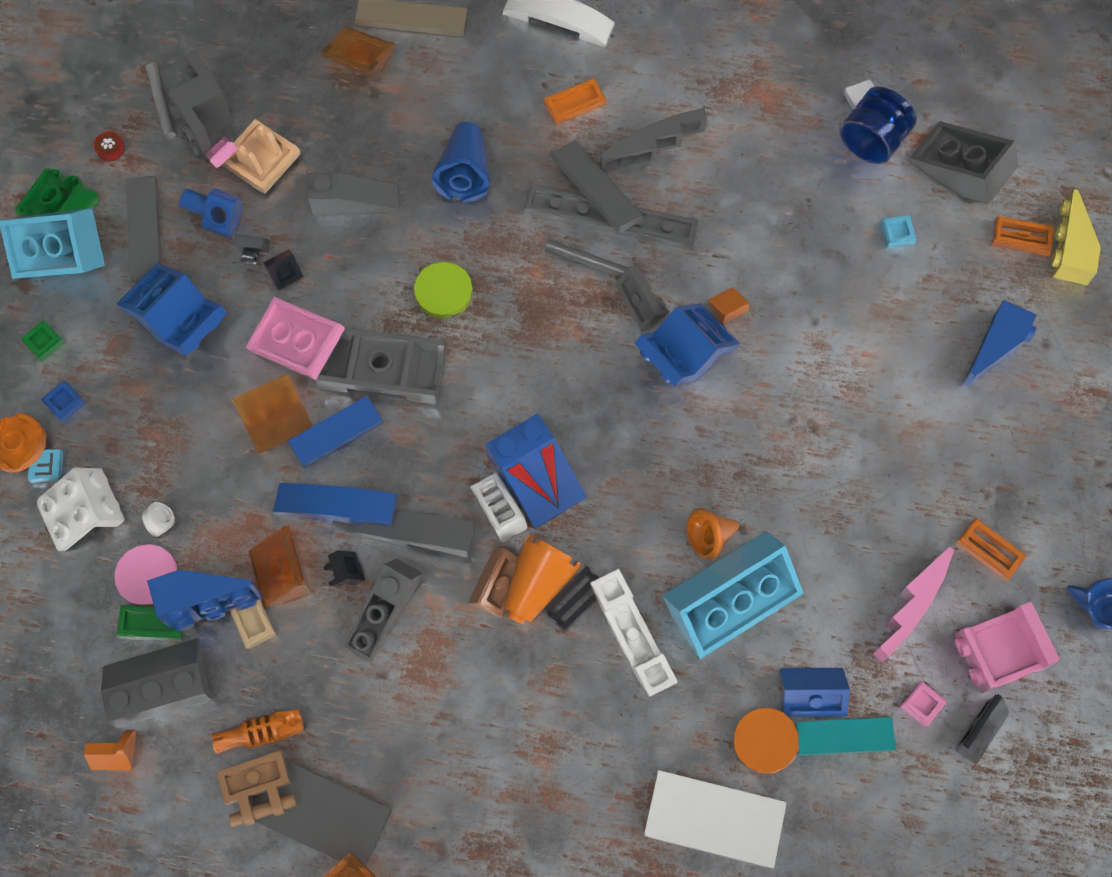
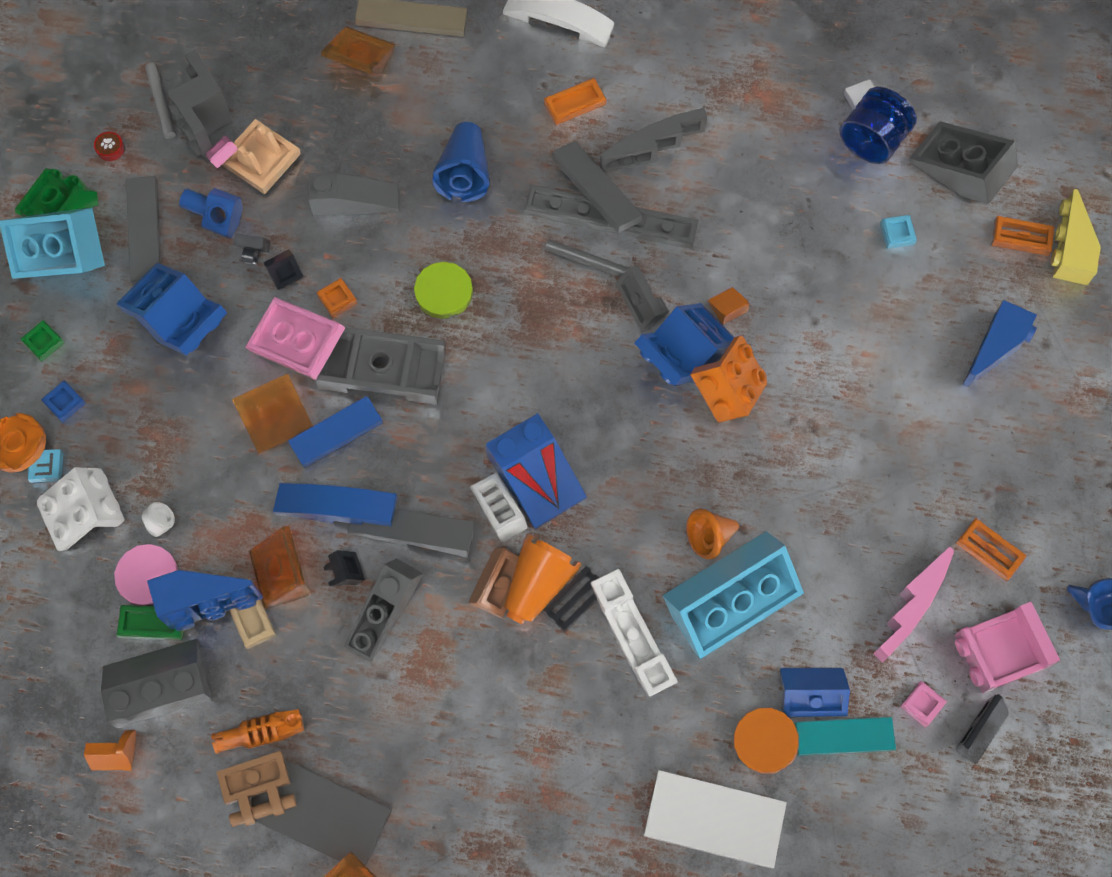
(336, 298): none -> orange tile
(732, 383): none -> orange bracket

